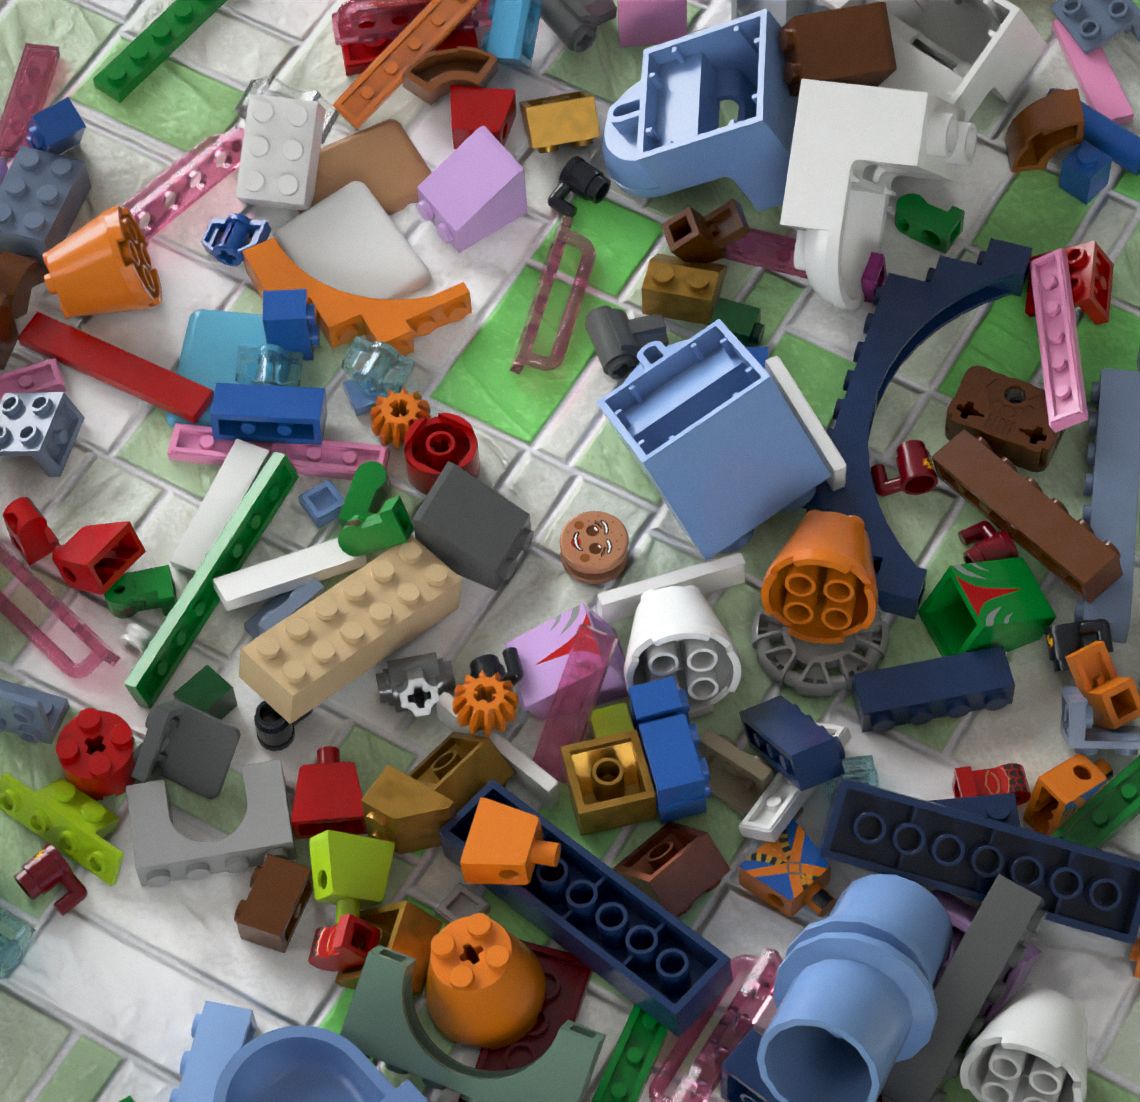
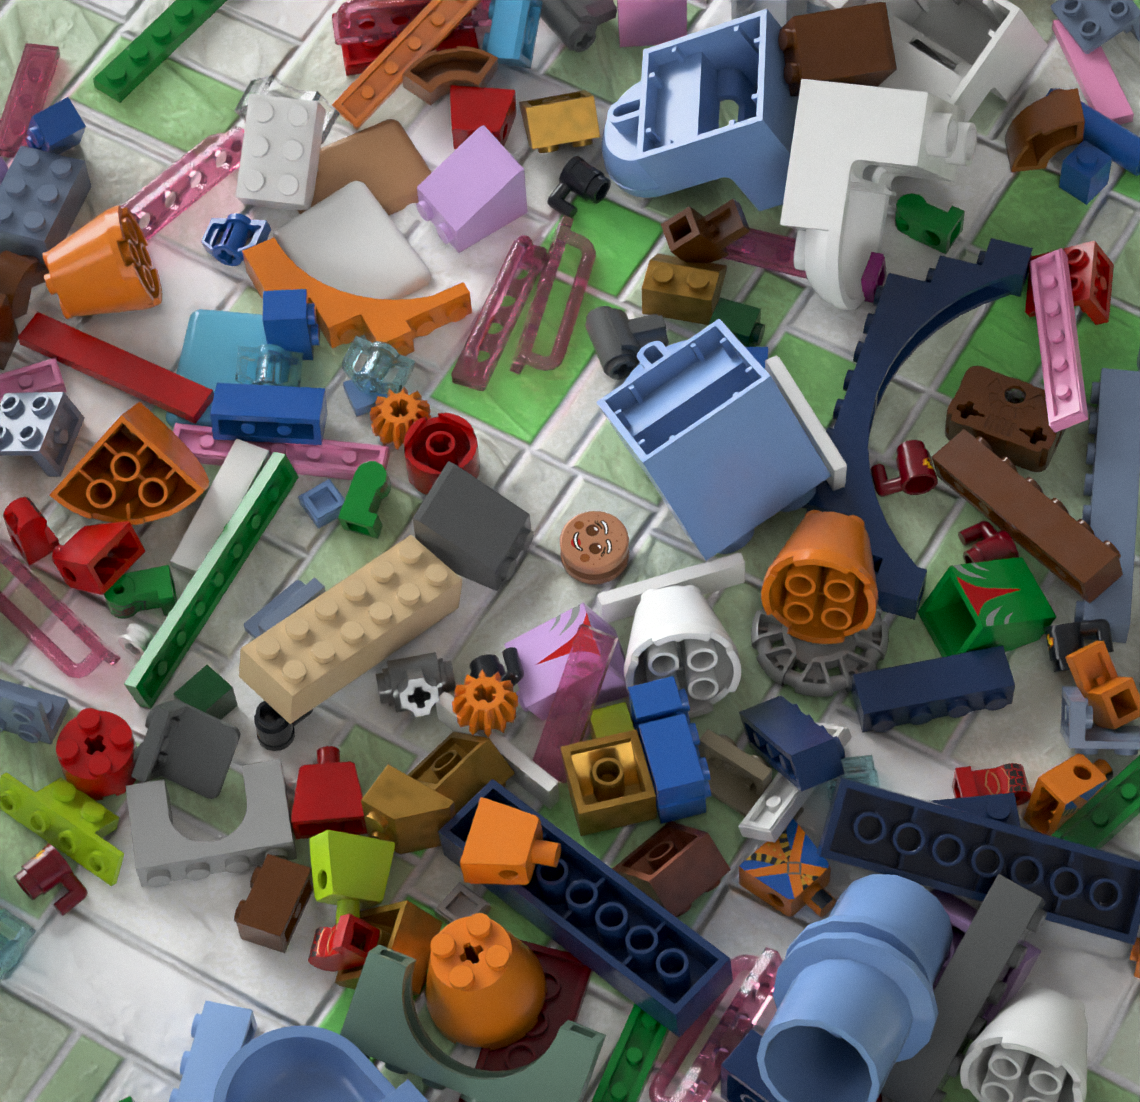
(133, 473): none -> orange brick
(284, 574): white tile -> none
(377, 531): green leg -> none
(521, 255): none -> clear pink piece

